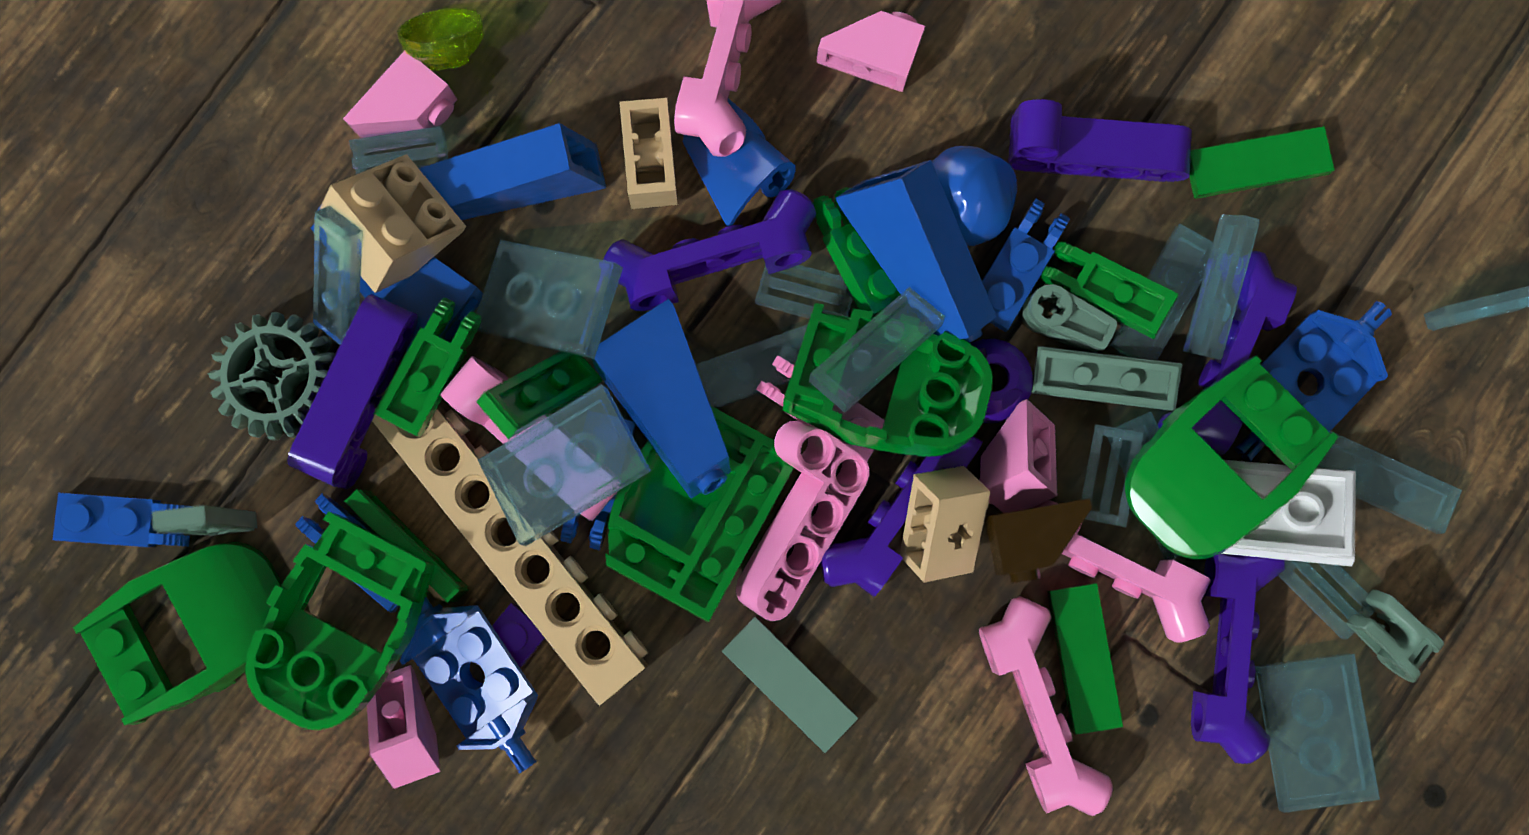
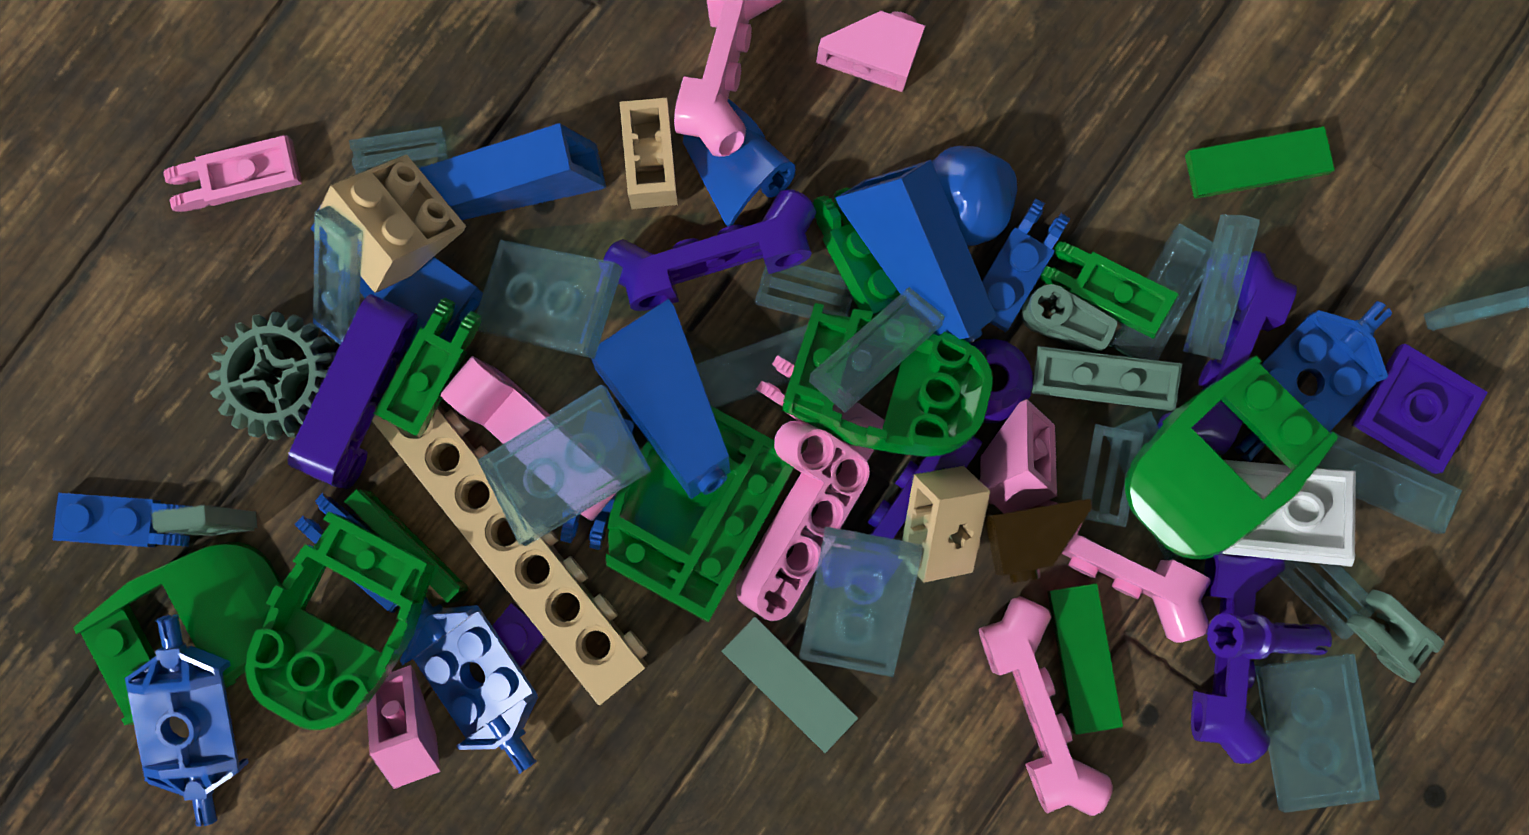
(186, 686): none -> blue plate
(236, 173): none -> bright pink hinge
(402, 101): bright pink slope -> none
(442, 37): clear neon green piece -> none
(538, 392): green tile -> none
(860, 601): none -> clear light blue tile
(1096, 147): dark purple beam -> none
(1258, 637): none -> dark purple pin
(1420, 409): none -> dark purple plate

